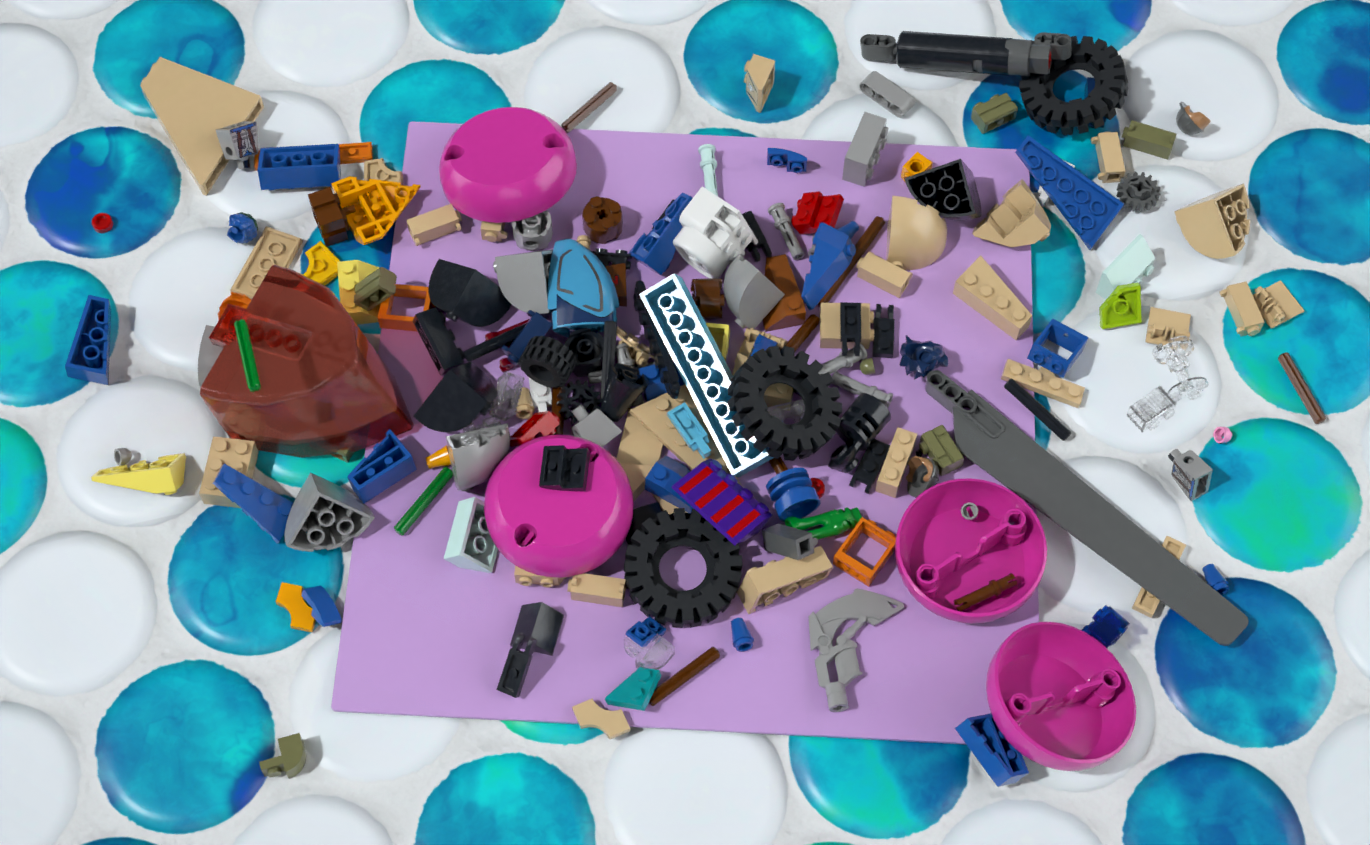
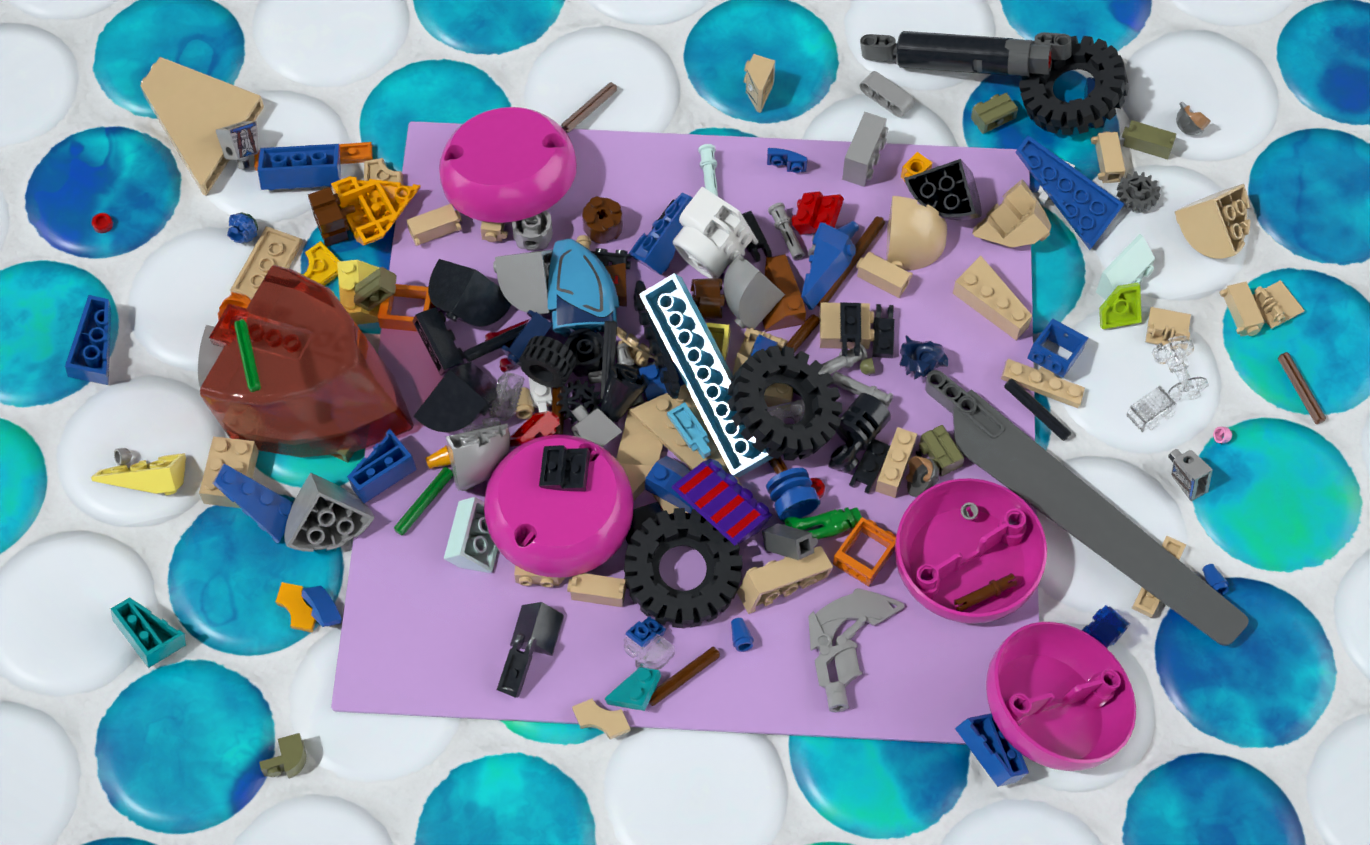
(146, 633): none -> teal wedge

